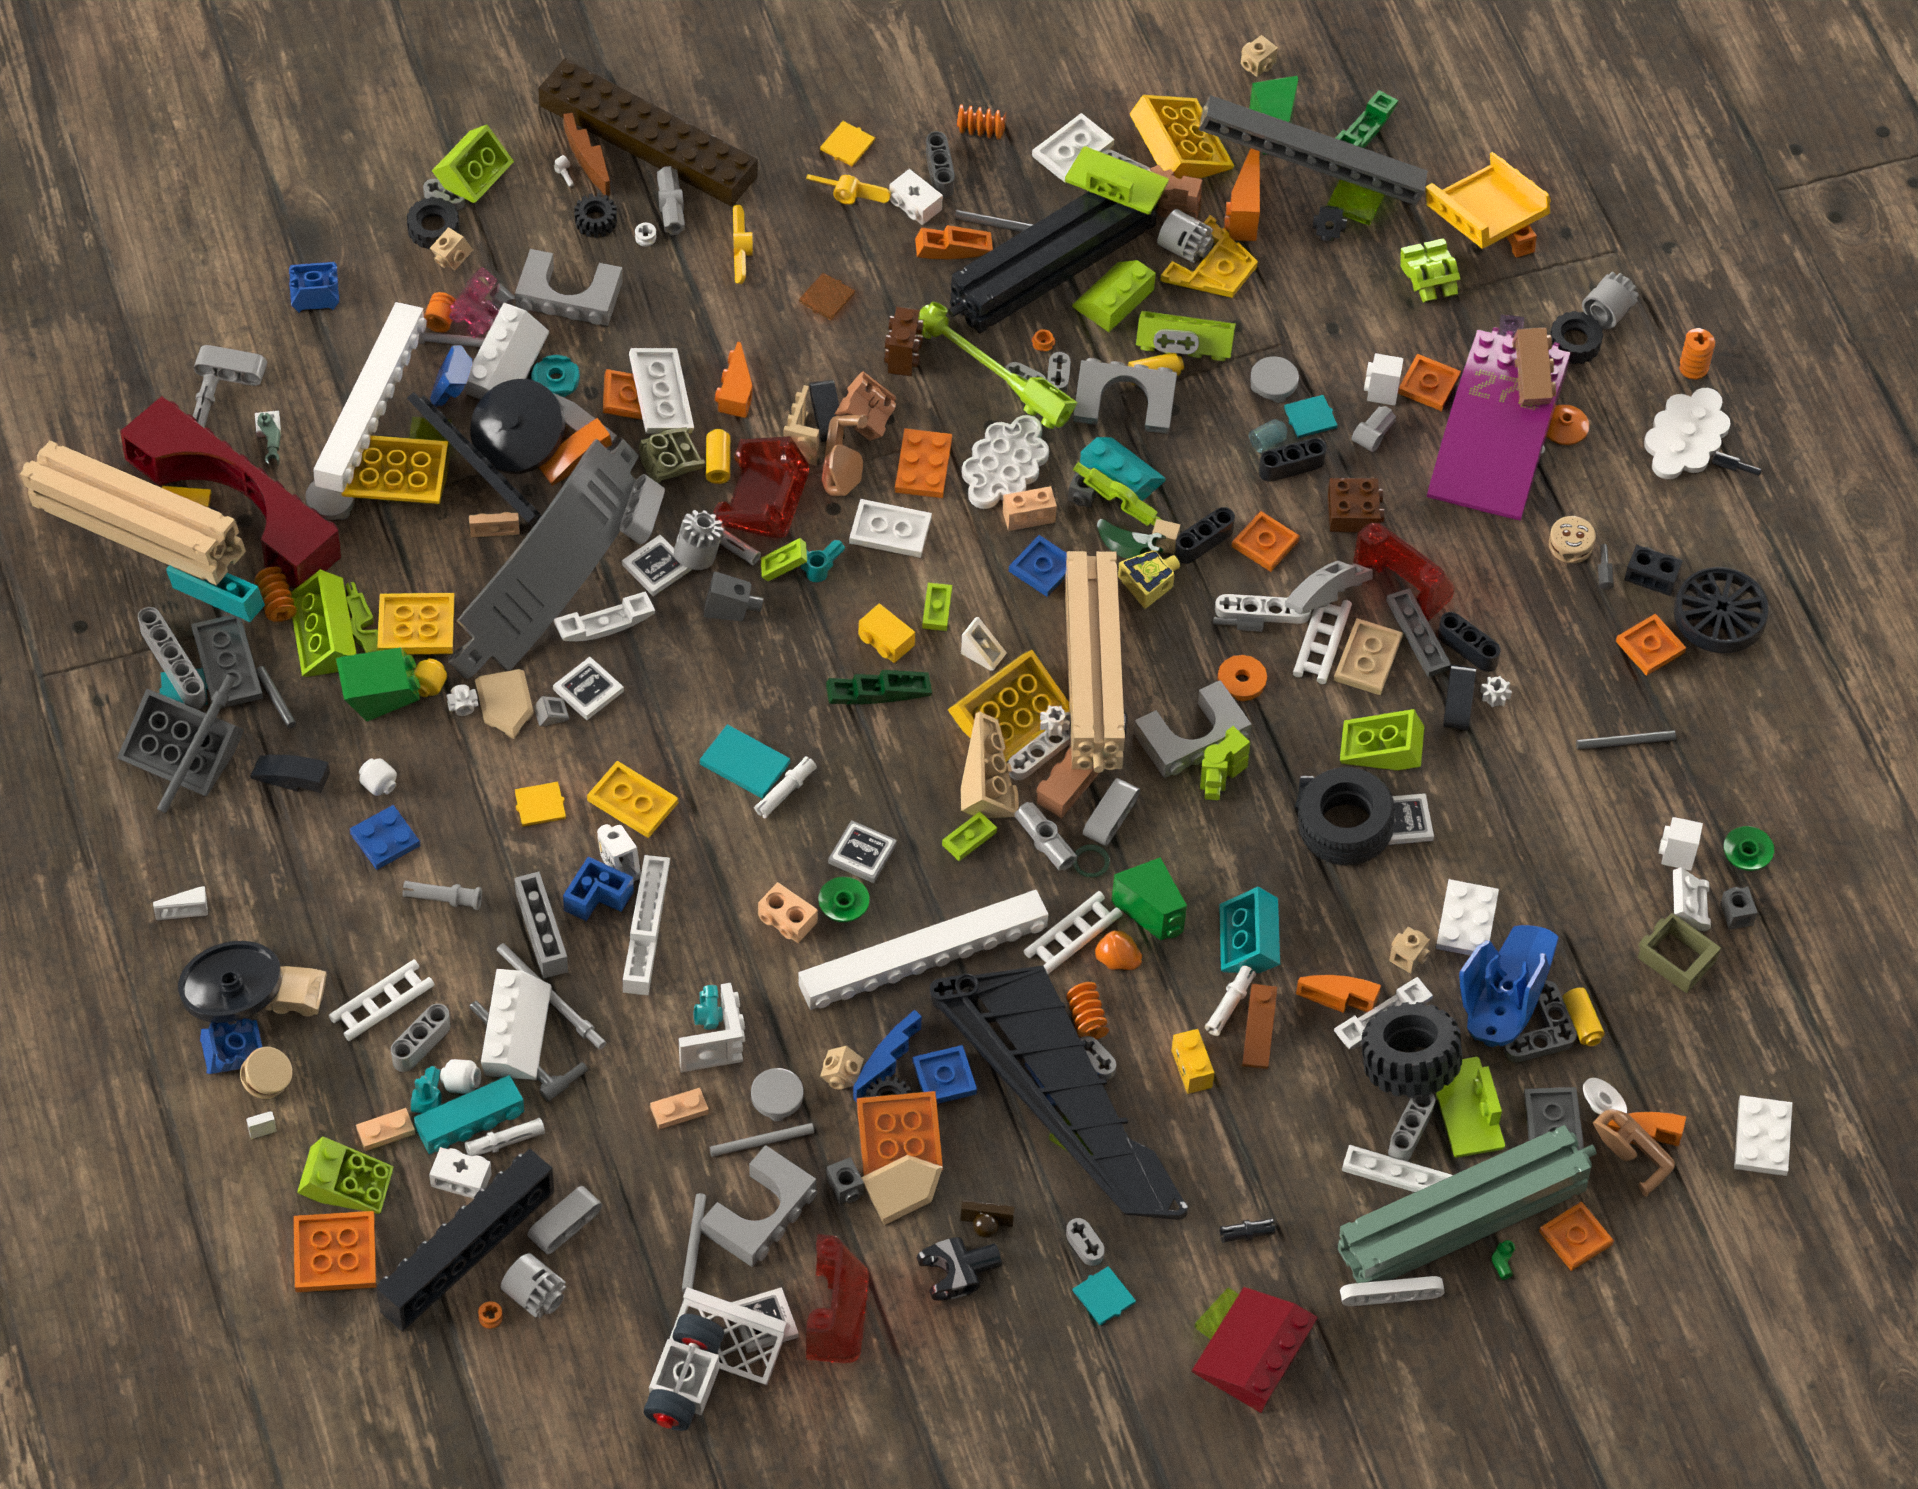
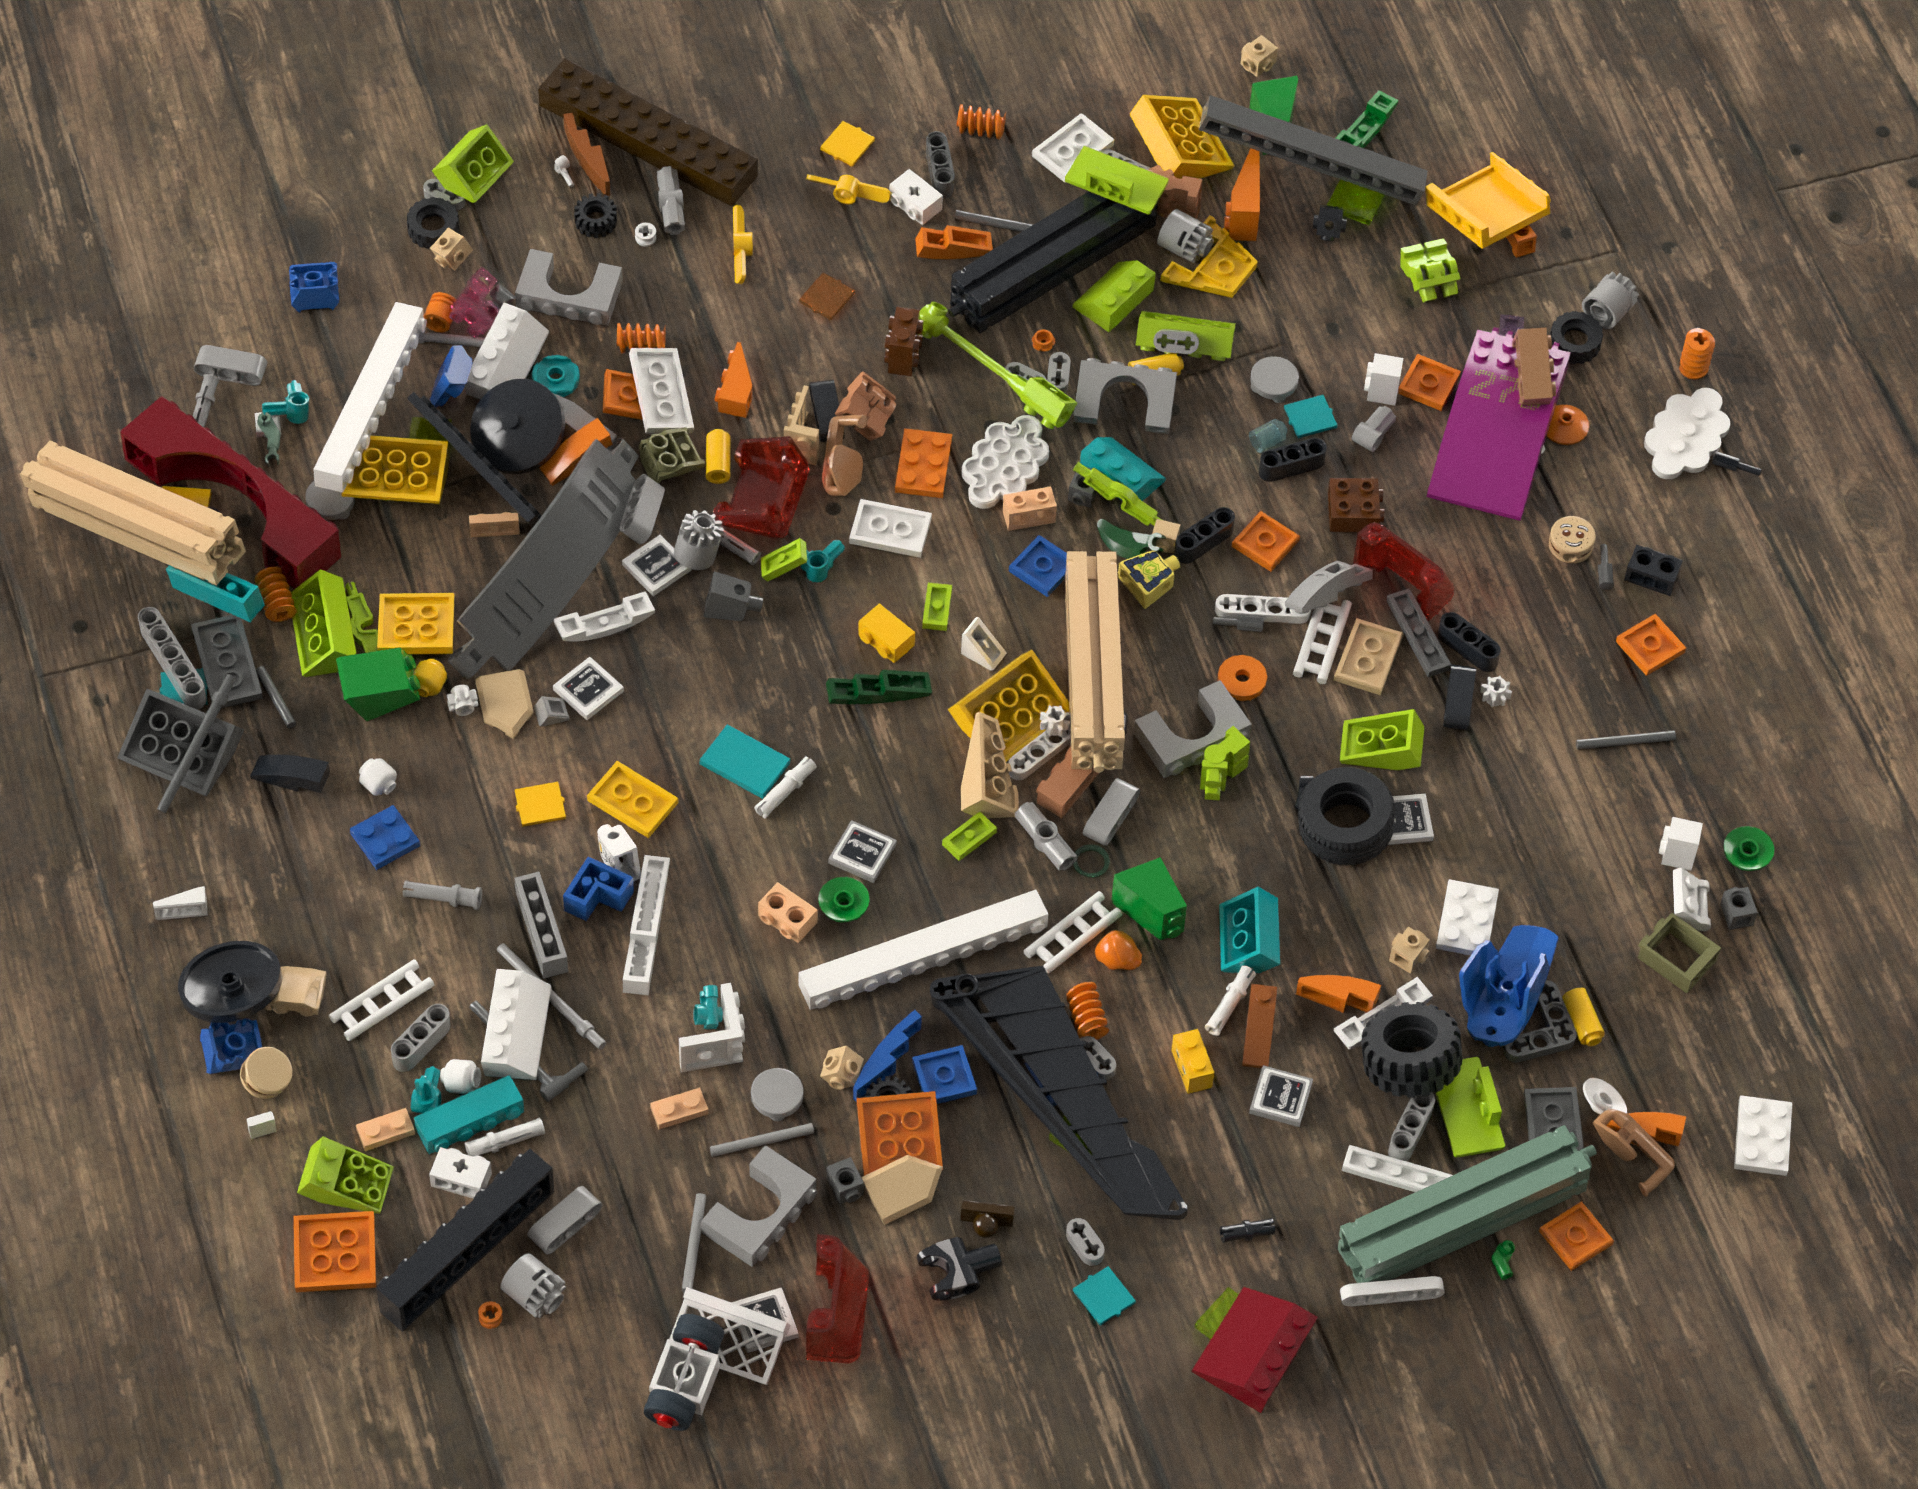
(294, 407): none -> teal axle
(640, 338): none -> orange piece
(1281, 1096): none -> tile
(1720, 610): black piece -> none

